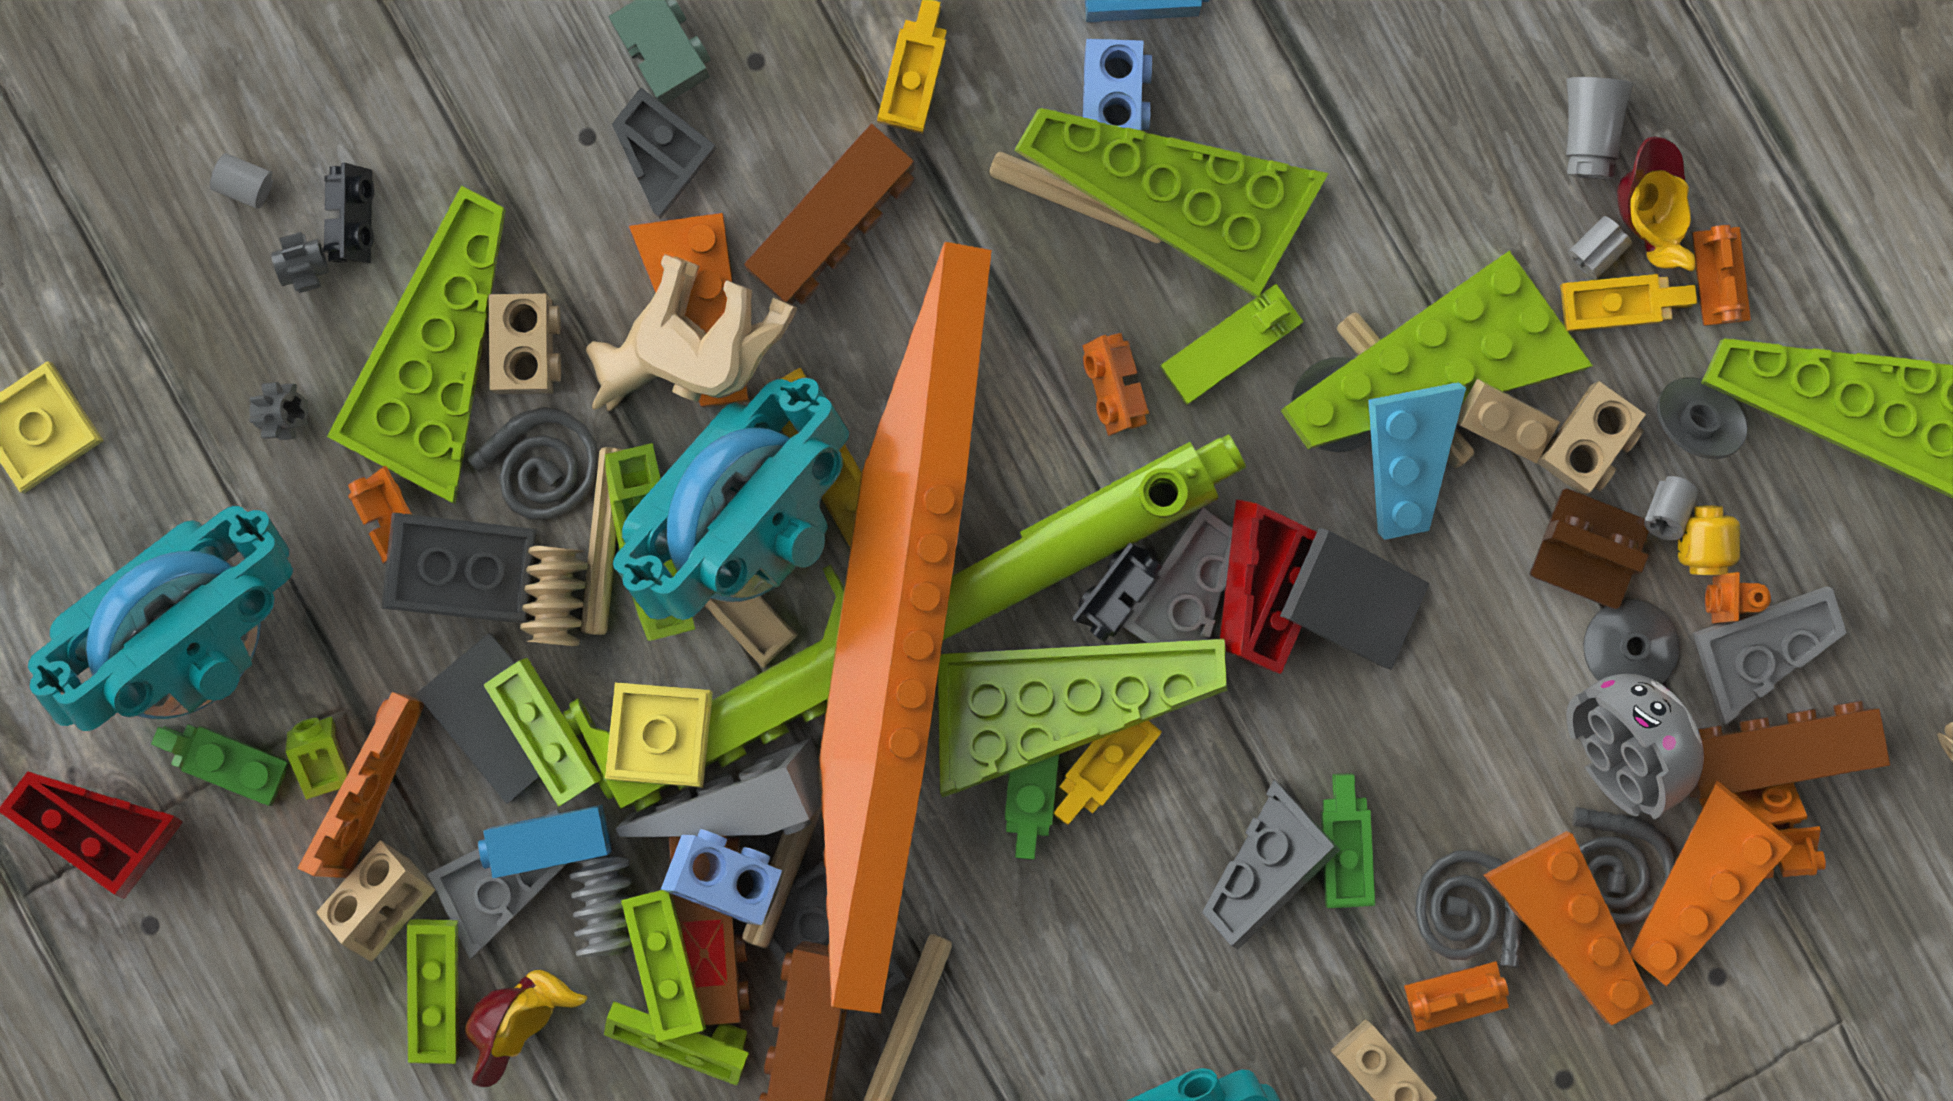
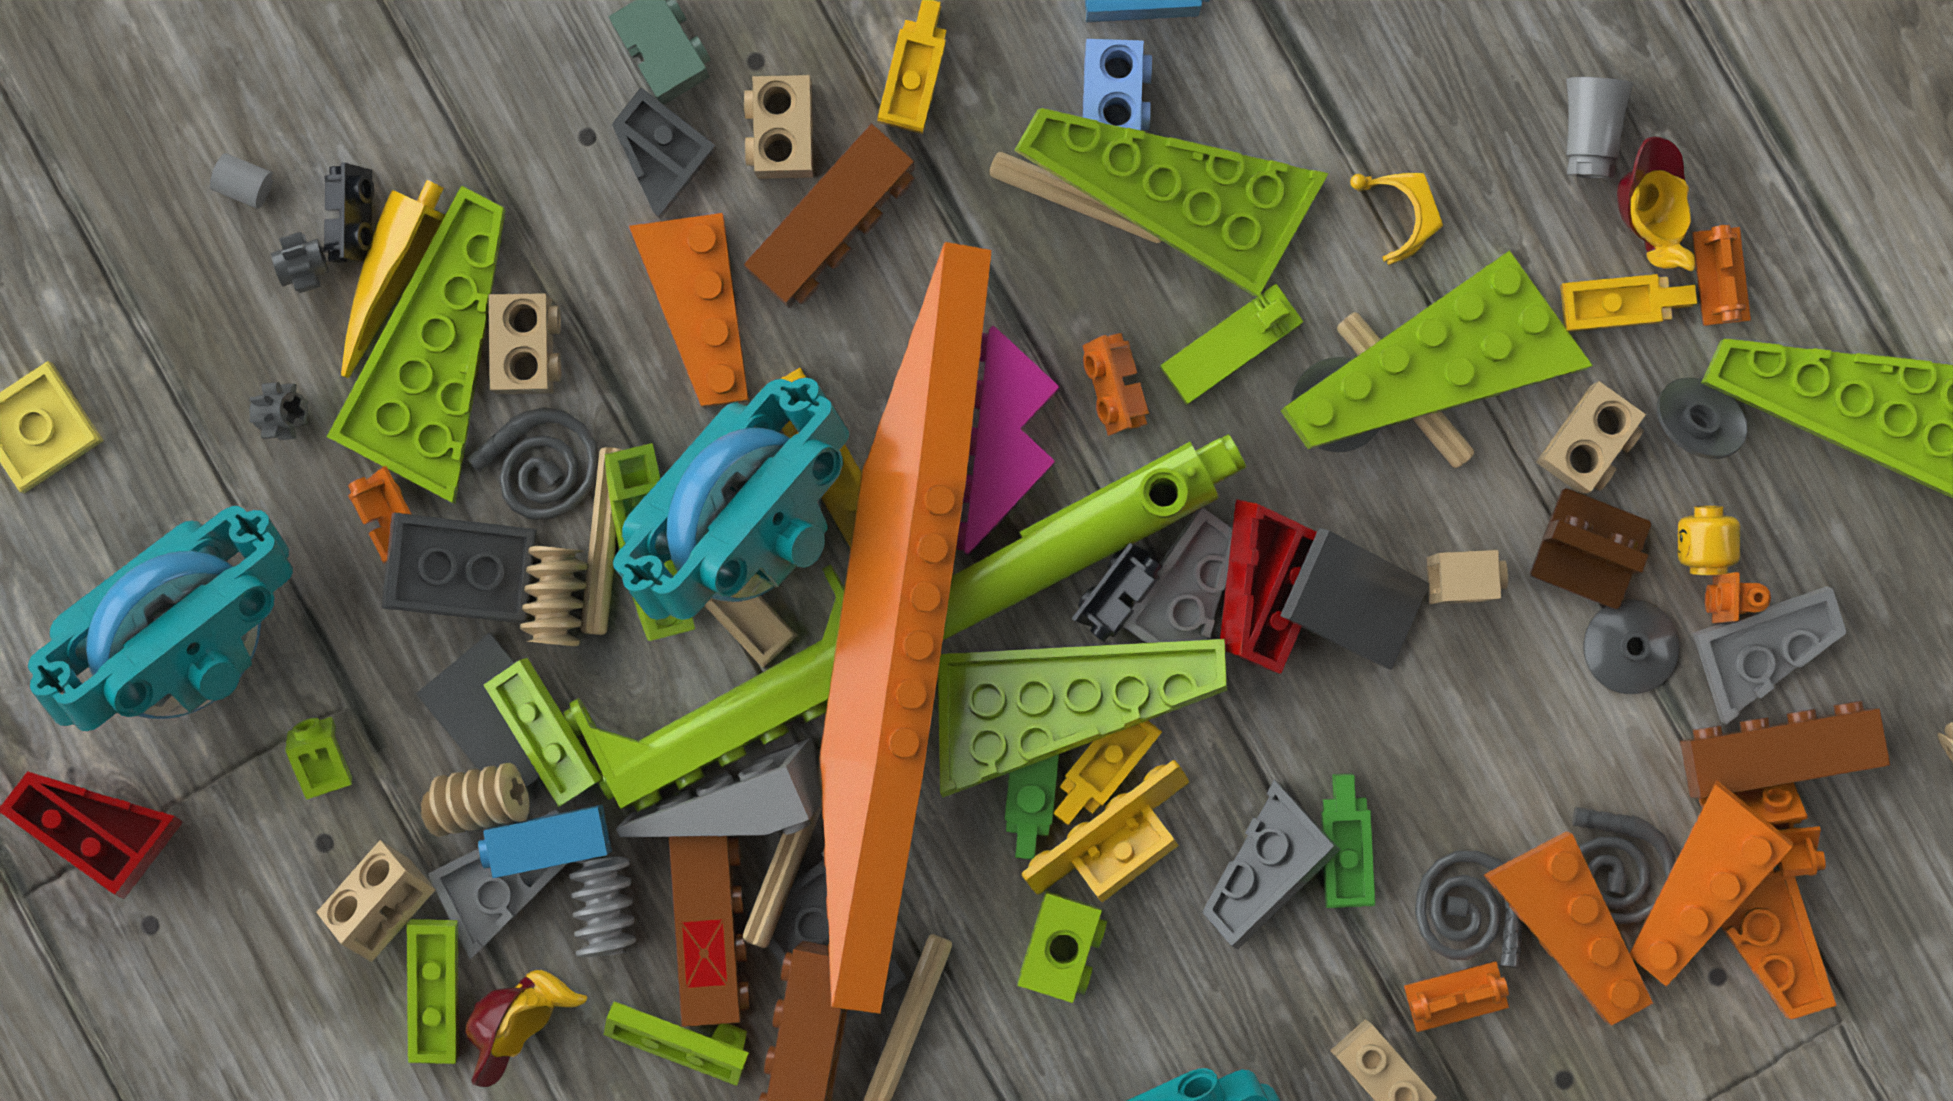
(224, 761): bright green hinge -> none
(357, 803): orange wing -> none
(394, 255): none -> yellow piece
(475, 800): none -> tan piece
(658, 735): light yellow tile -> none
(663, 965): lime hinge -> none
(679, 351): tan animal -> none
(719, 887): light blue brick -> none
(791, 126): none -> tan brick
(1005, 457): none -> dark pink slope
(1055, 918): none -> lime brick
(1116, 842): none -> yellow bracket
(1410, 455): medium azure wing -> none
(1426, 212): none -> yellow helmet
(1466, 577): none -> tan brick
(1507, 421): tan plate -> none
(1599, 247): light grey piece -> none
(1638, 742): light grey cylinder -> none
(1671, 508): light grey piece -> none
(1780, 947): none -> orange wing

